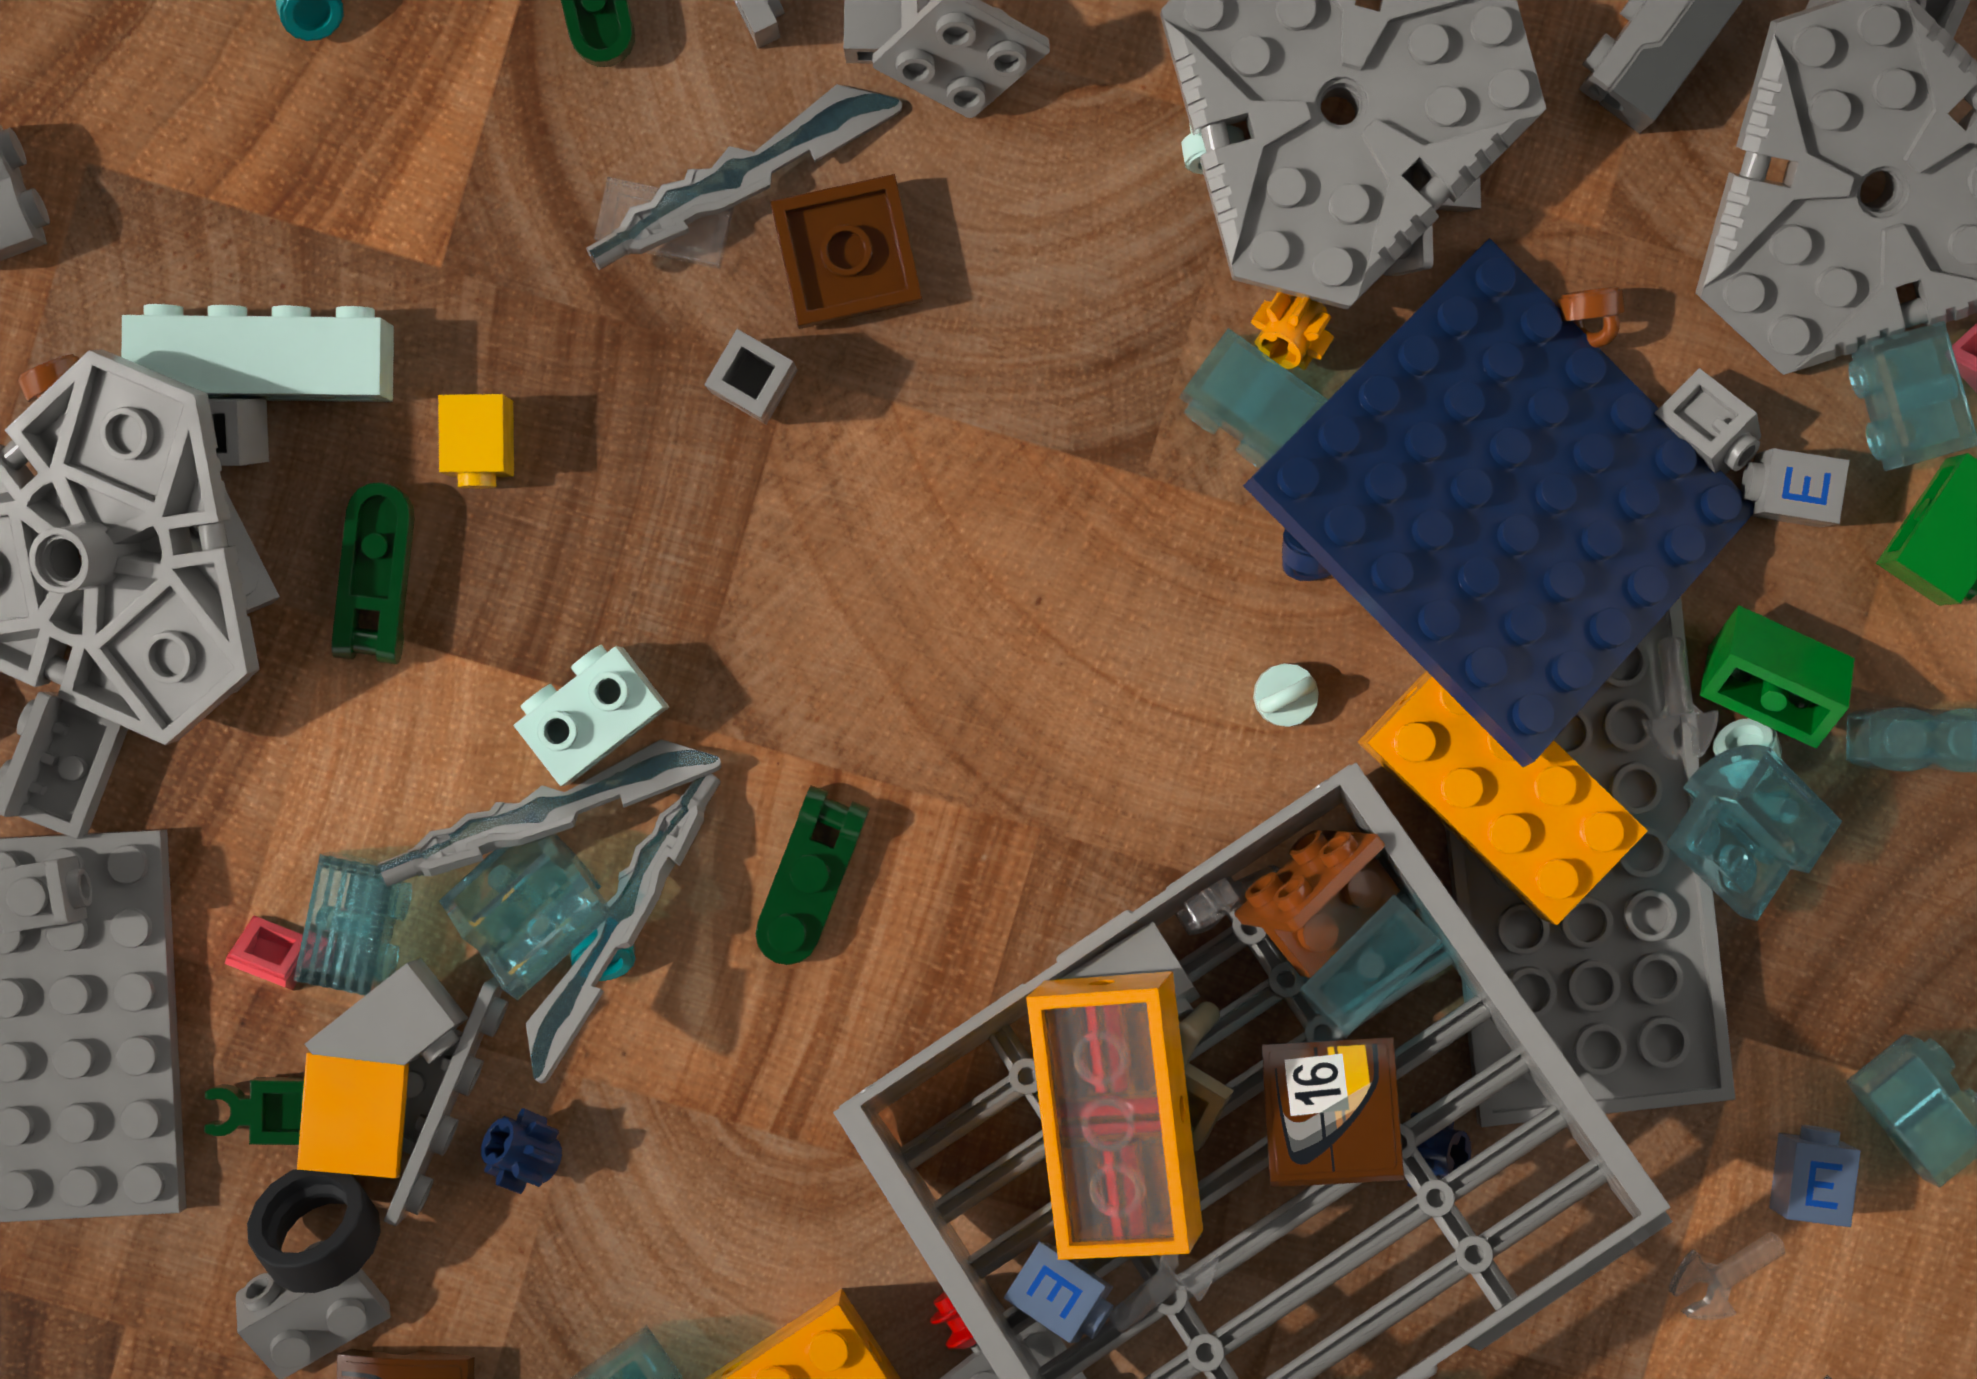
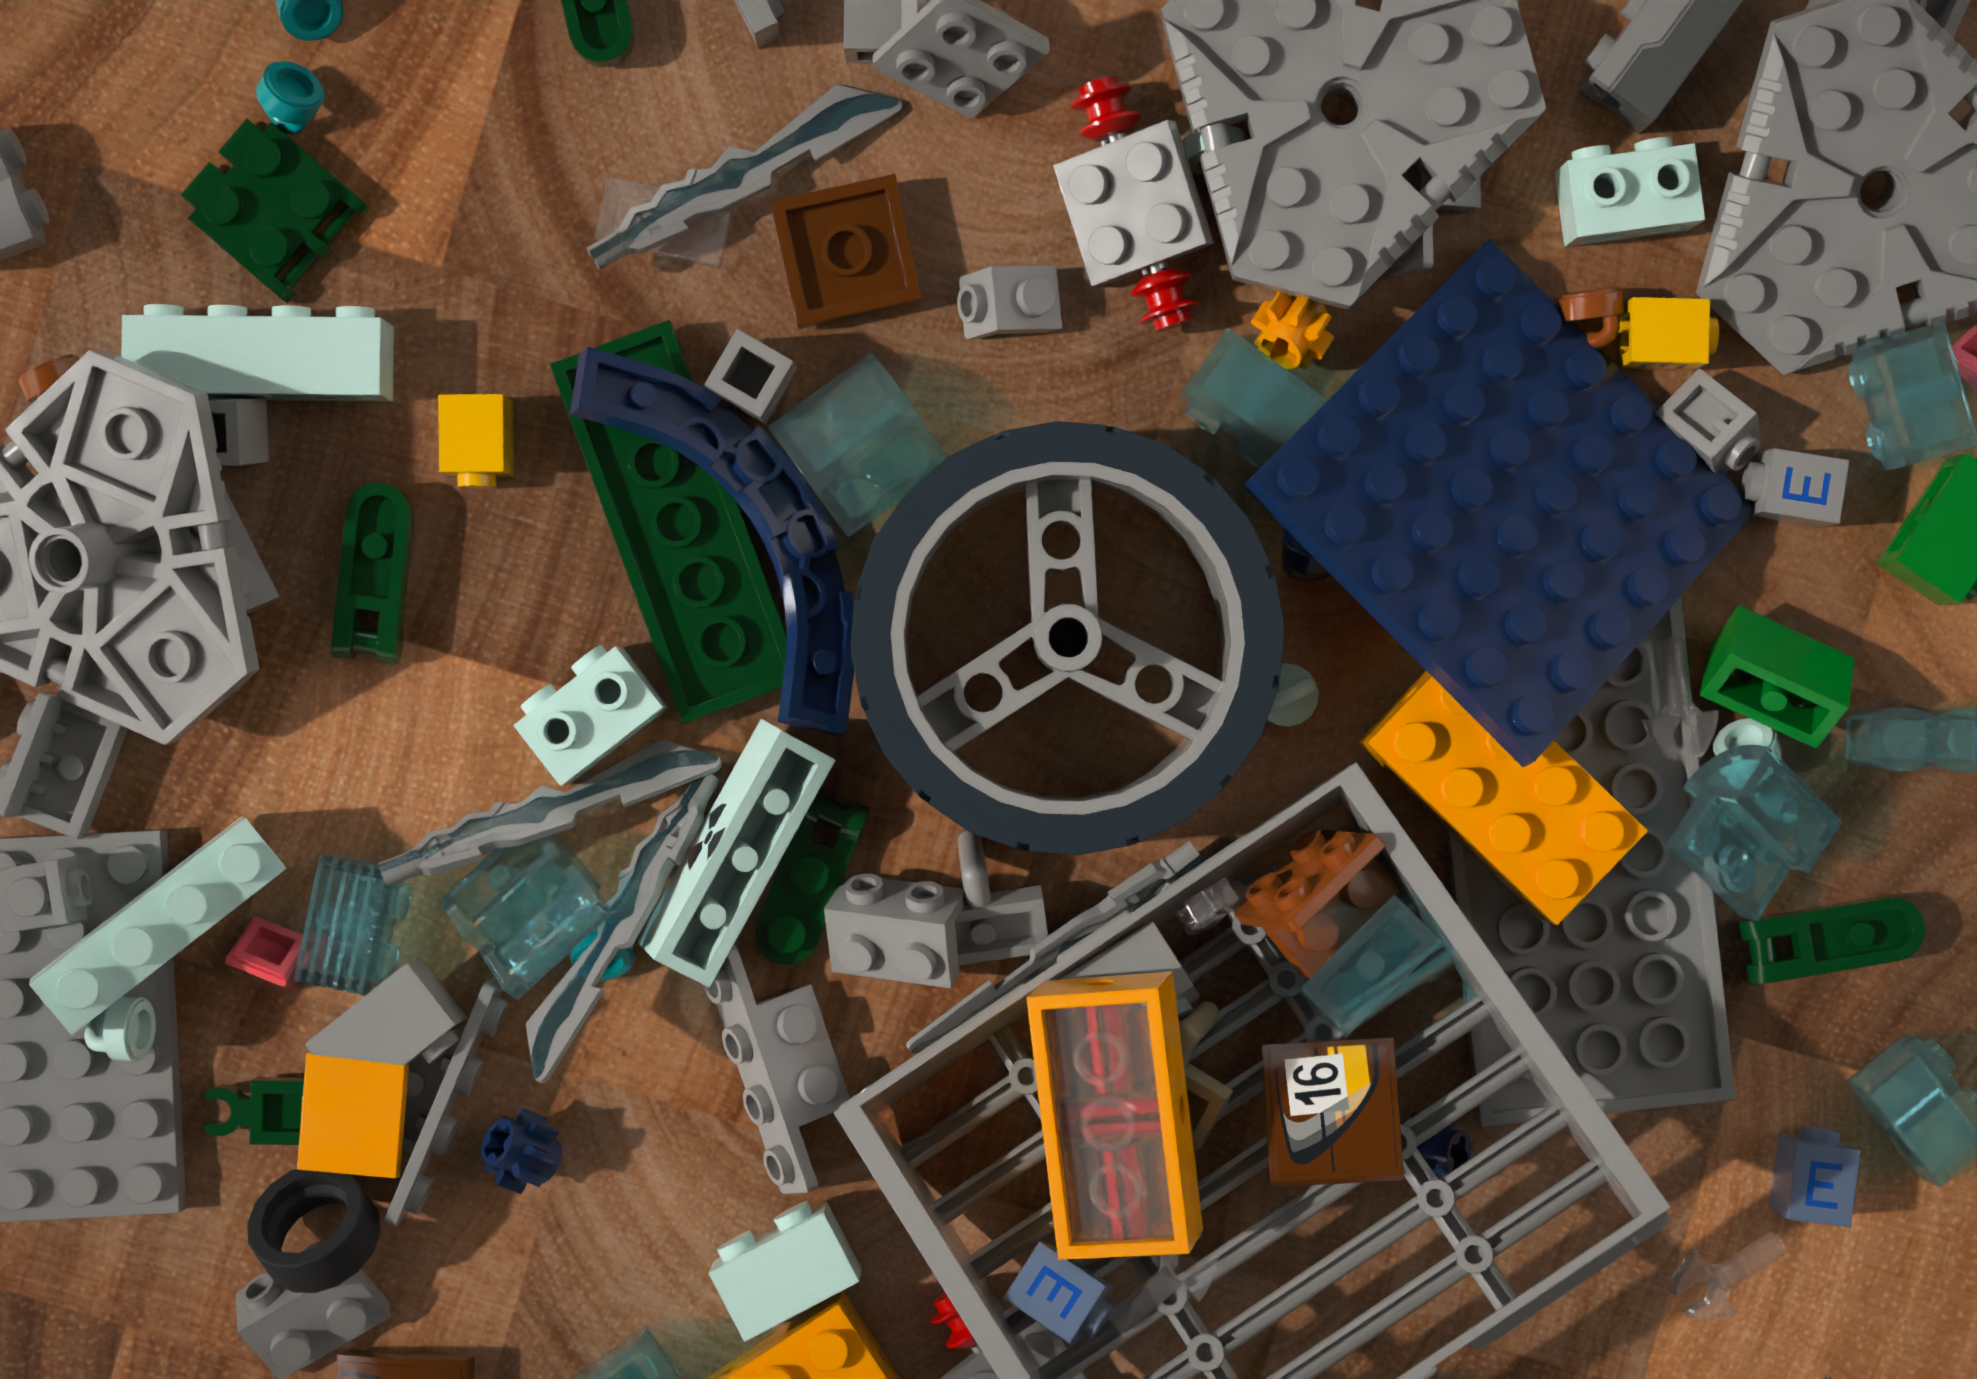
(126, 1029): none -> light aqua tile
(156, 925): none -> light aqua brick
(270, 205): none -> dark green plate
(289, 95): none -> teal tile
(682, 551): none -> dark green plate
(735, 853): none -> light aqua brick
(772, 495): none -> dark blue plate
(783, 1065): none -> light grey bracket
(784, 1269): none -> light aqua brick
(858, 443): none -> clear light blue brick
(894, 930): none -> light grey bracket
(995, 922): none -> light grey plate
(1009, 301): none -> light grey bracket
(1125, 896): none -> light grey sword
(1134, 203): none -> light grey plate
(1215, 715): none -> wheel
(1629, 192): none -> light aqua brick
(1666, 334): none -> yellow brick
(1833, 938): none -> dark green plate

